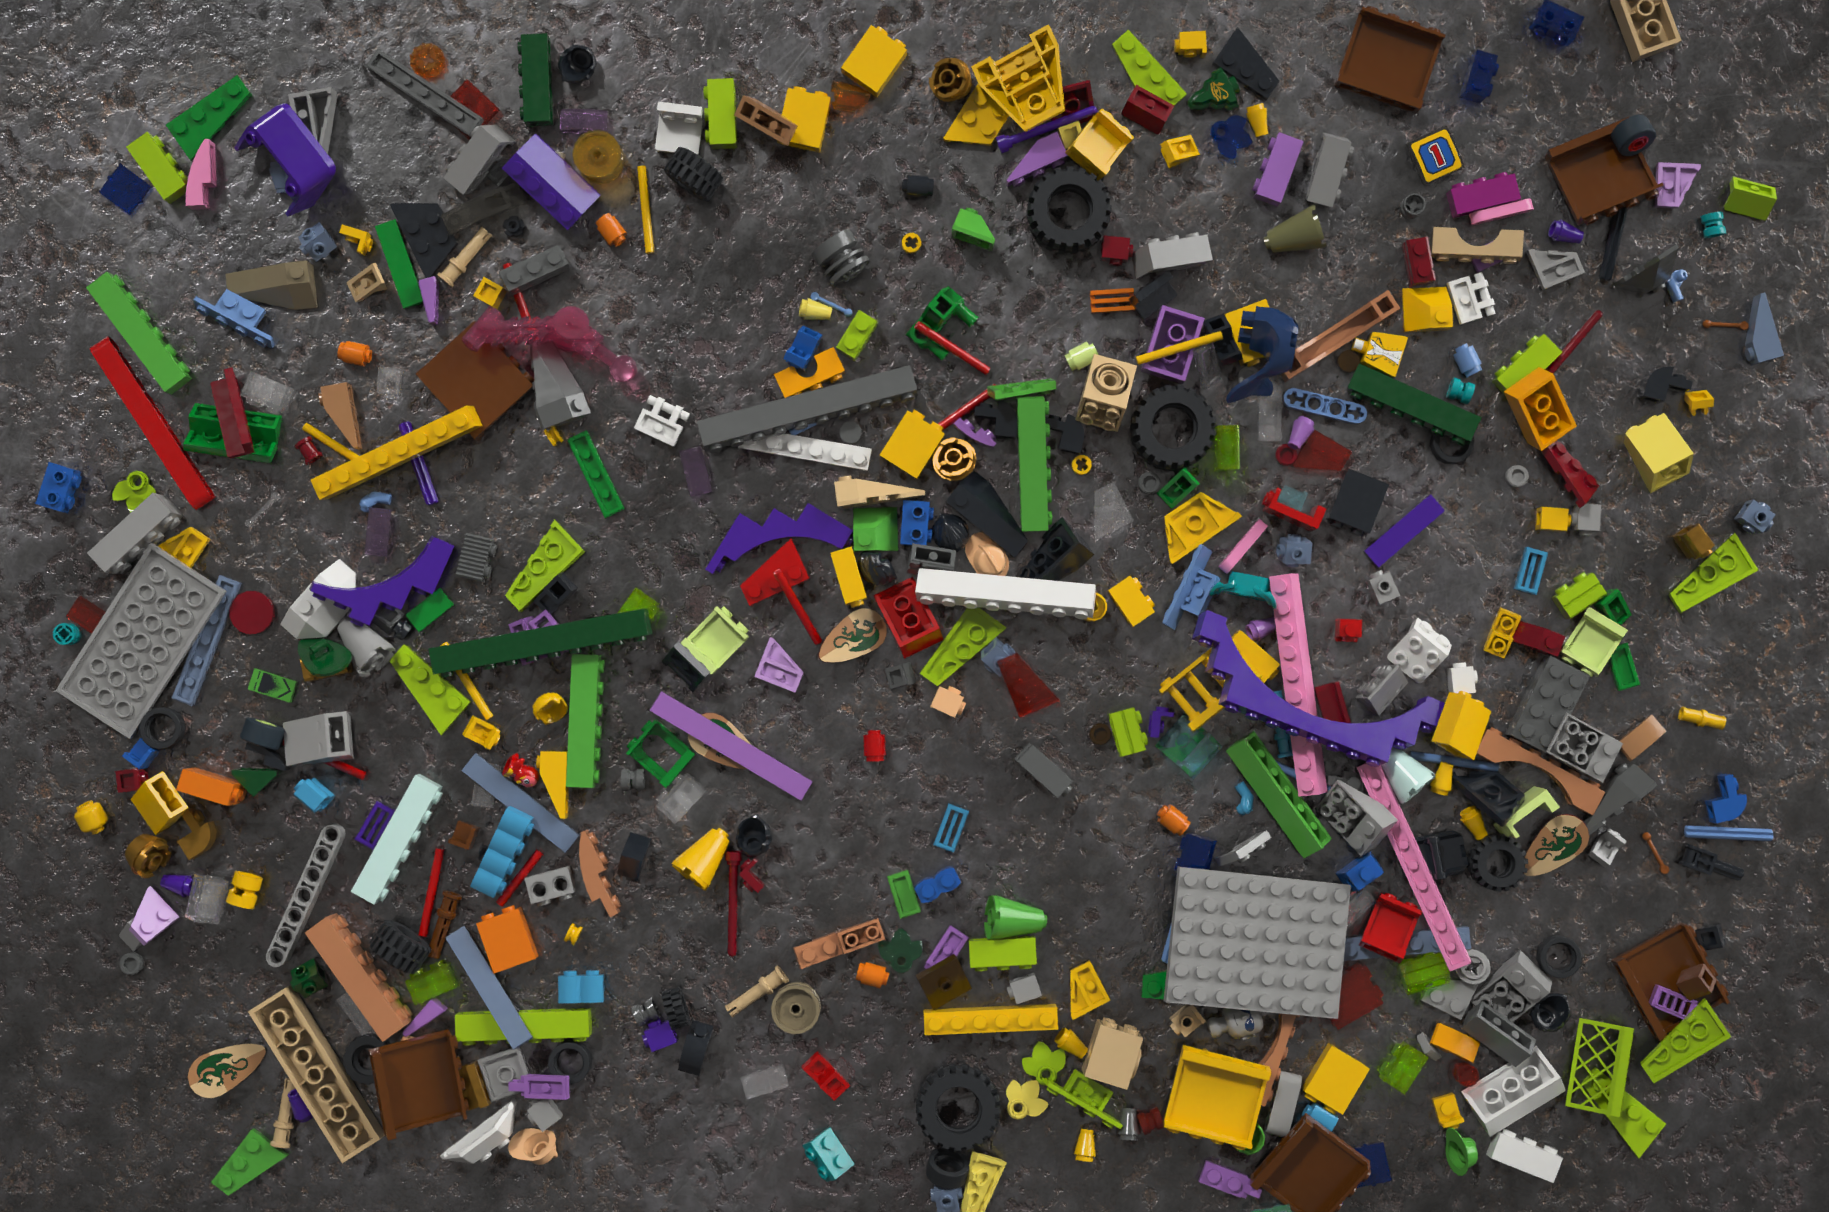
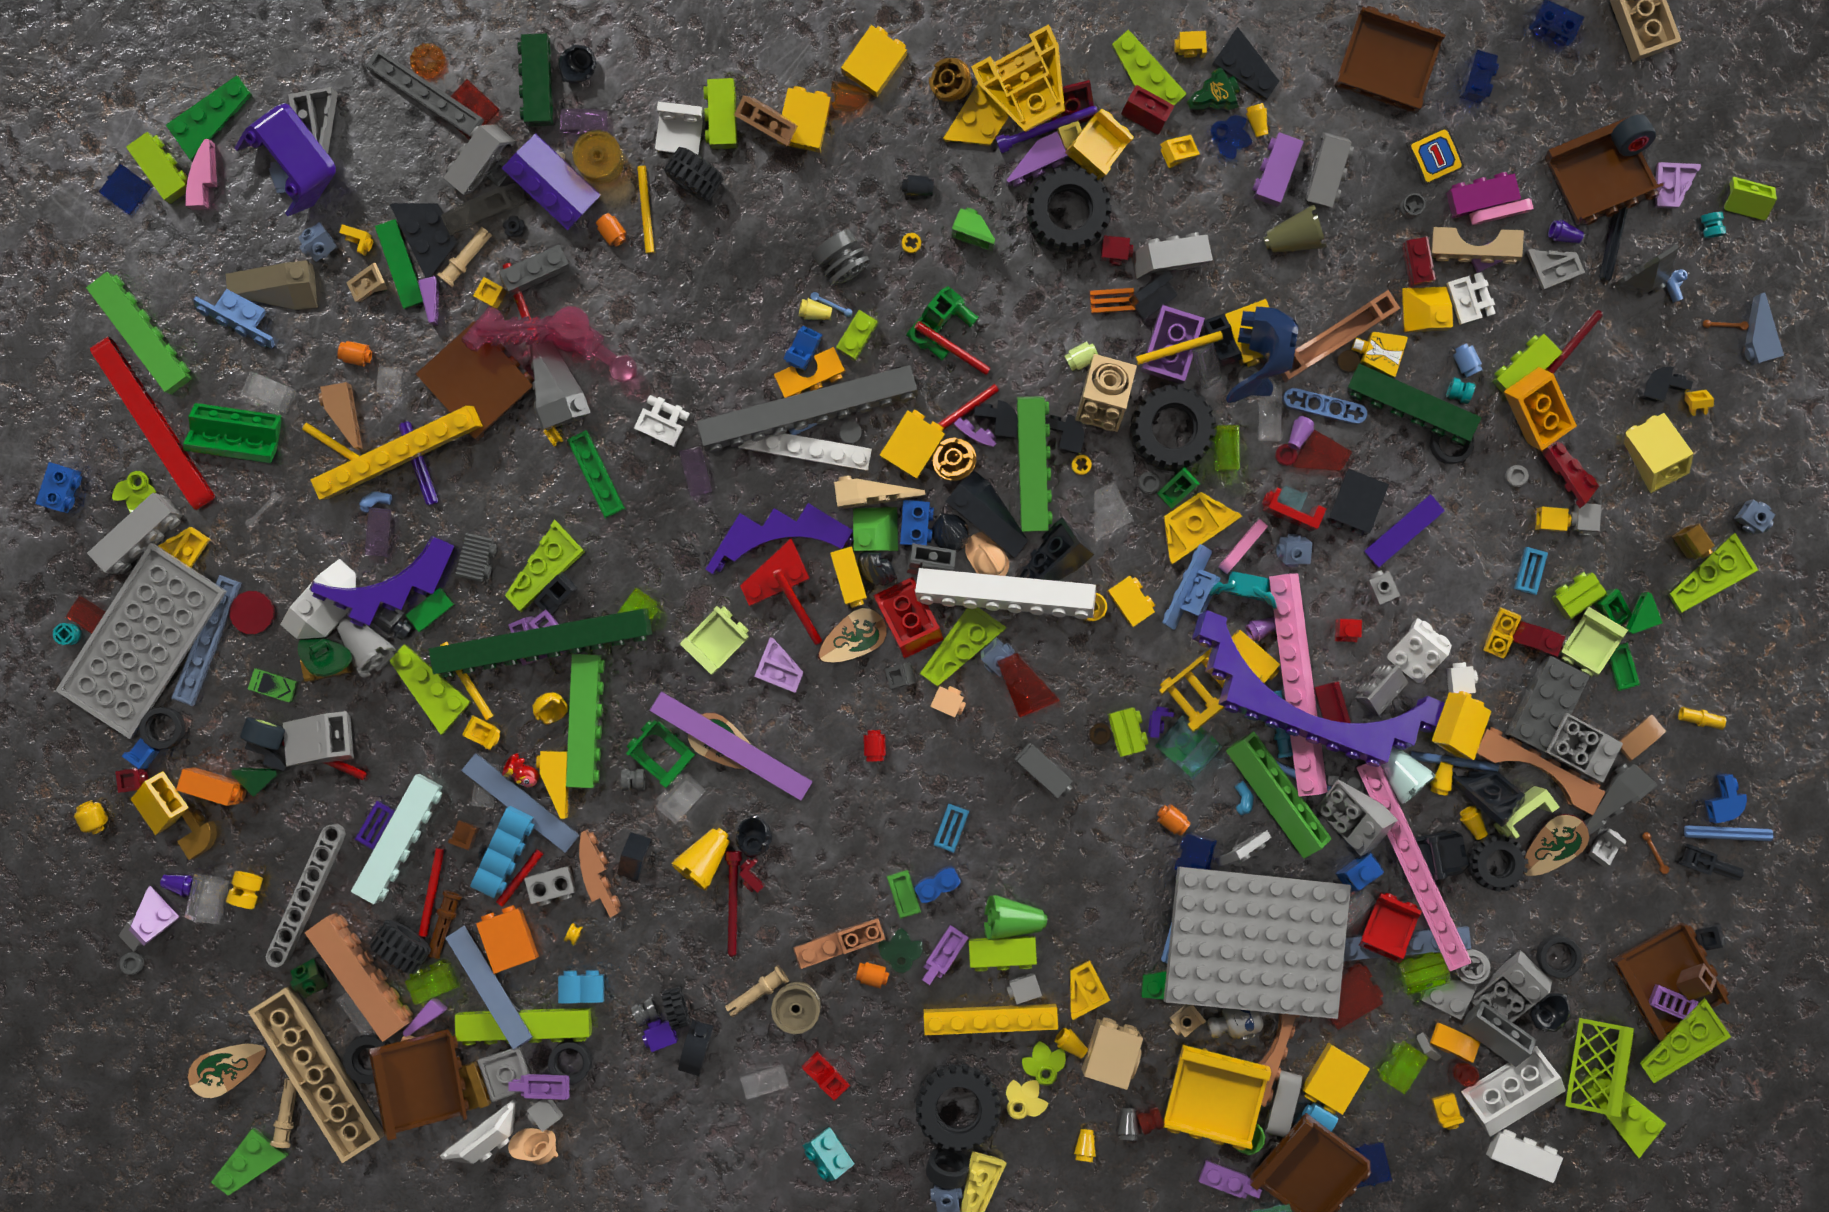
(147, 854): pearl gold cone -> none
(232, 415): dark red panel -> none
(298, 1107): dark purple cone -> none
(308, 450): dark red bush -> none
(313, 794): dark azure brick -> none
(686, 666): black plate -> none
(943, 981): dark brown plate -> none
(1021, 389): bright green wing -> none
(1086, 1093): lime bracket -> none
(1460, 1152): bright green piece -> none
(1644, 614): none -> green slope

